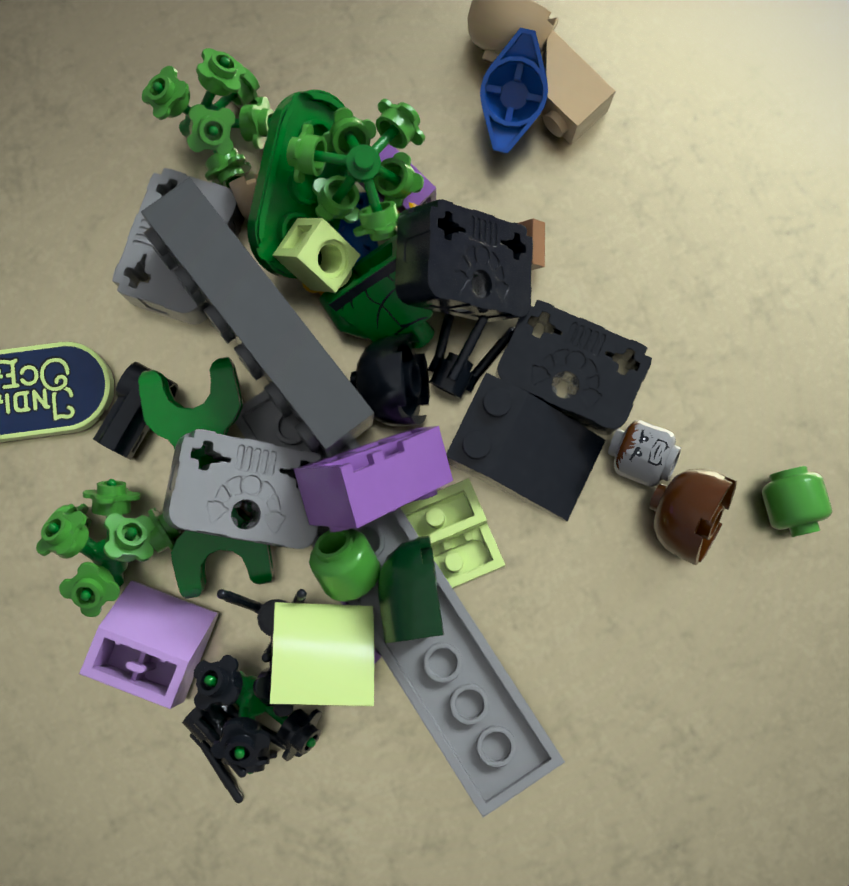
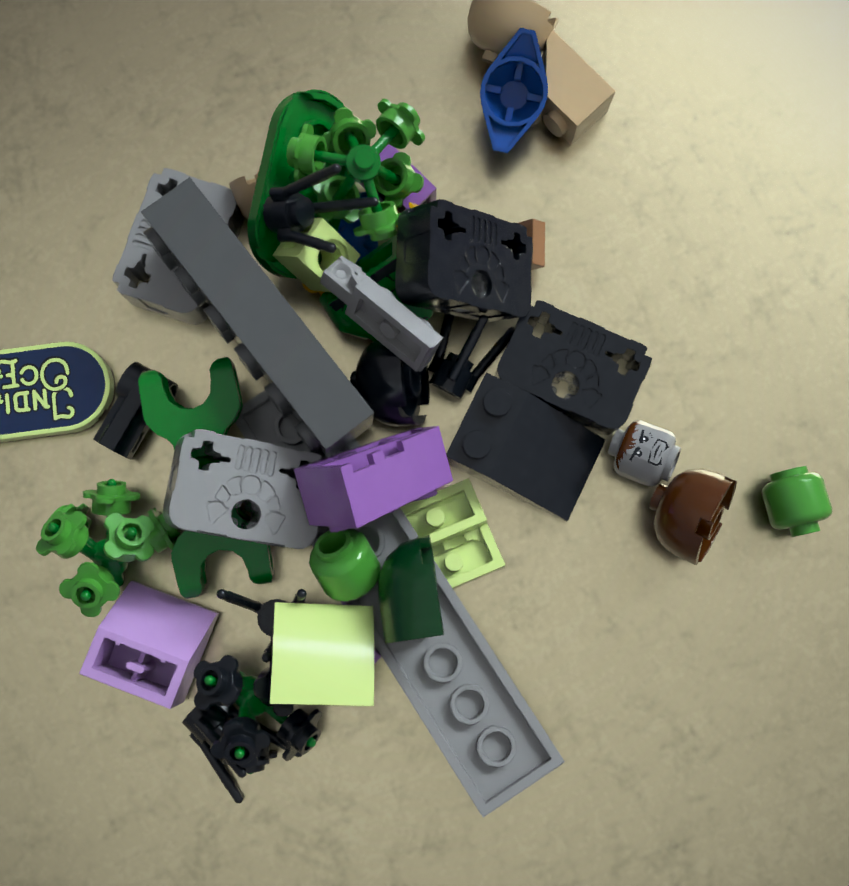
(208, 123): bright green plant -> none
(290, 212): none -> black plant
(382, 314): none -> light grey hinge

